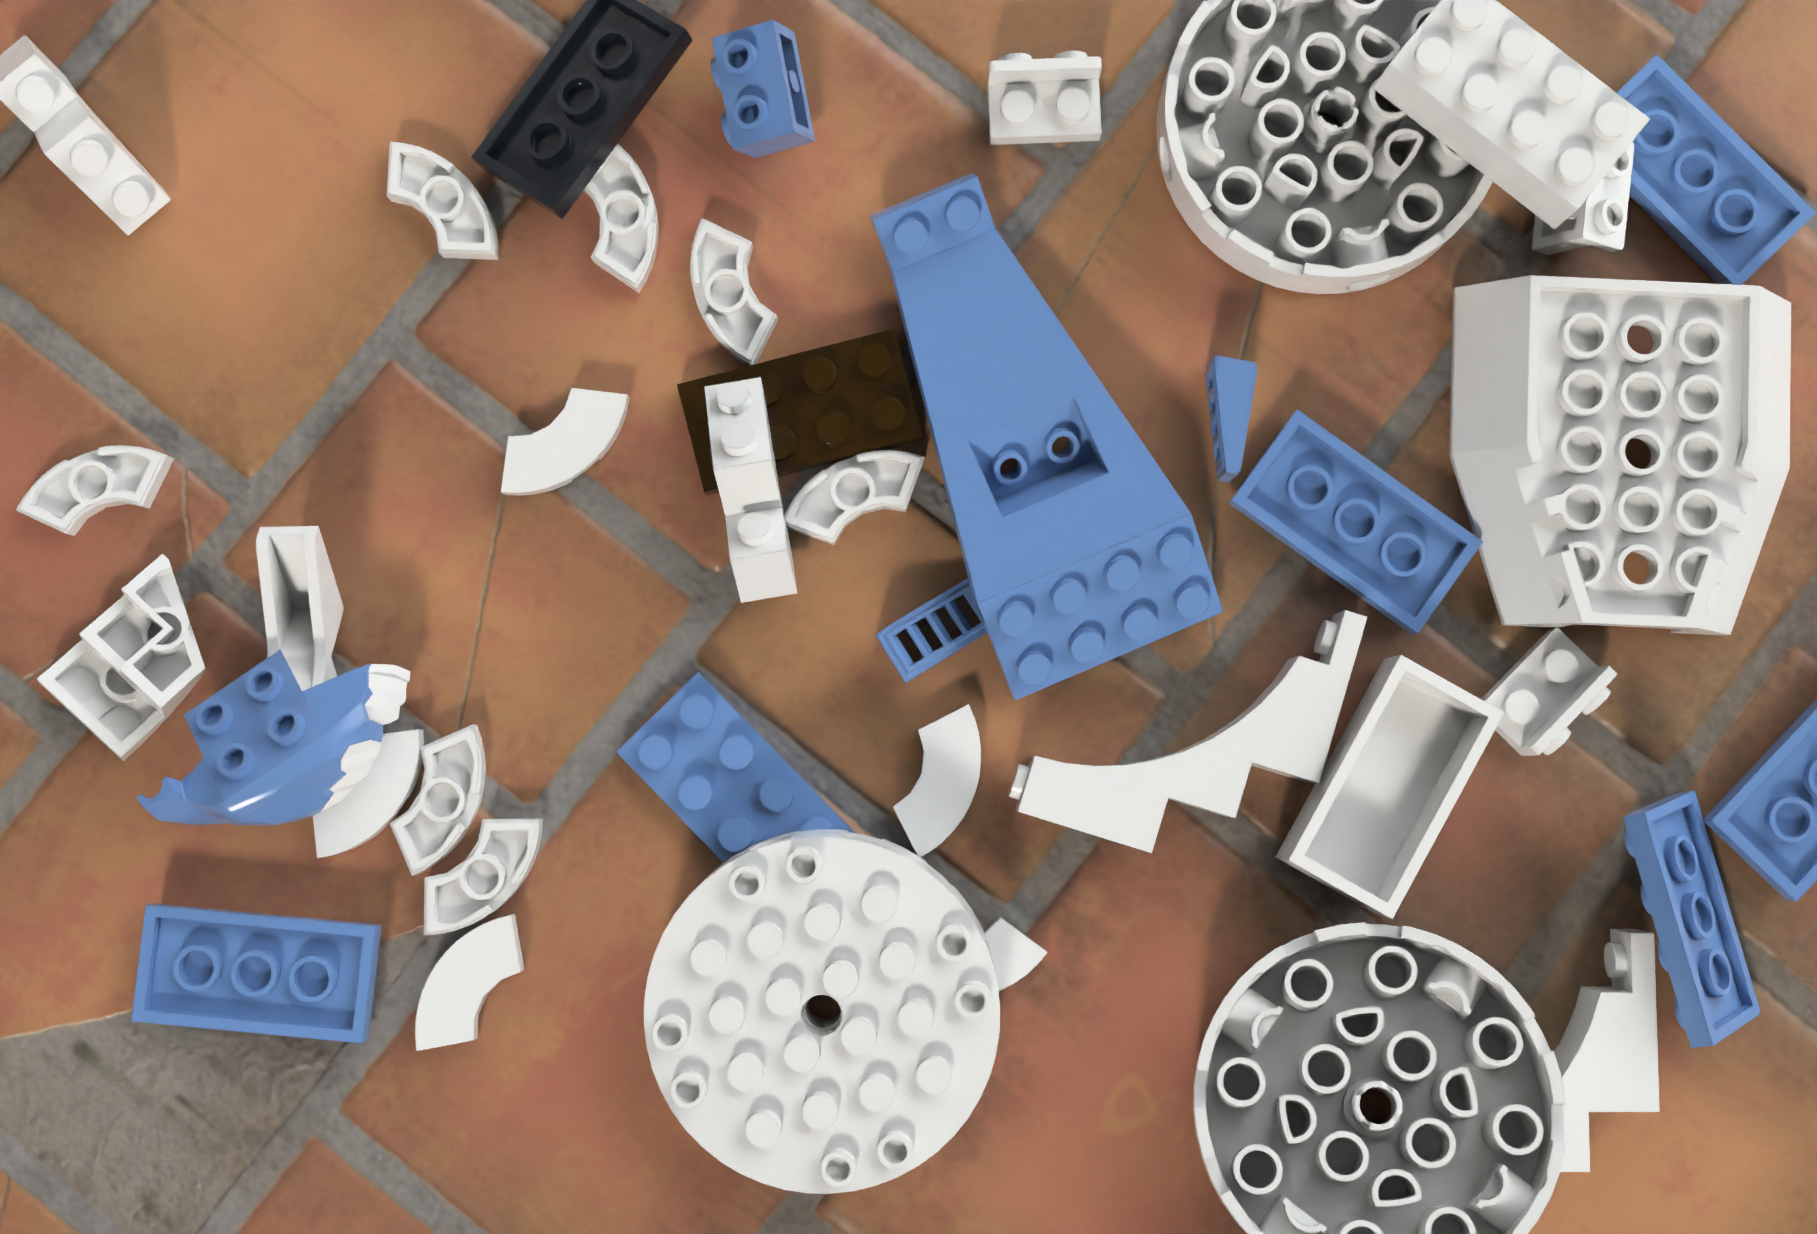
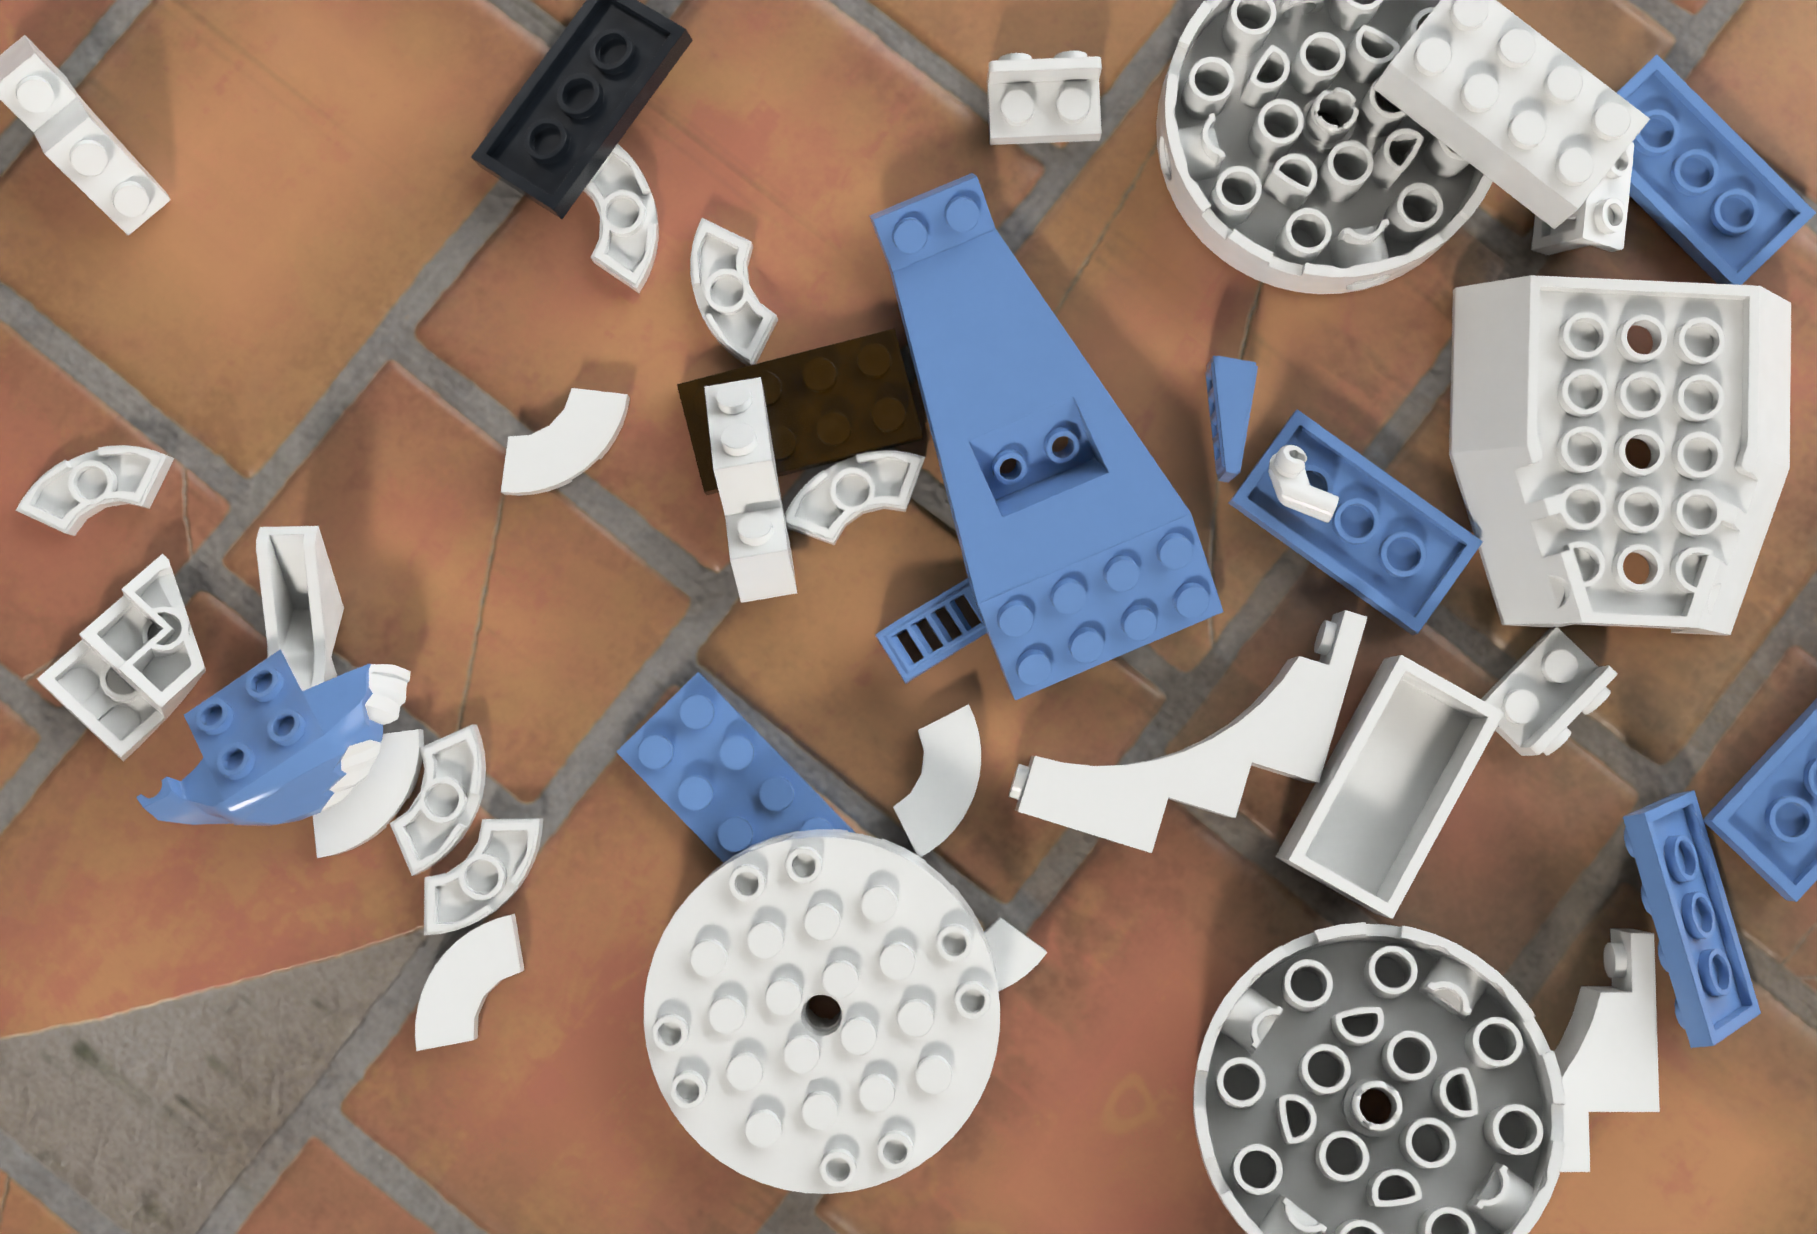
(256, 973): medium blue plate -> none
(446, 198): white tile -> none
(762, 89): medium blue brick -> none
(1293, 487): none -> white arm

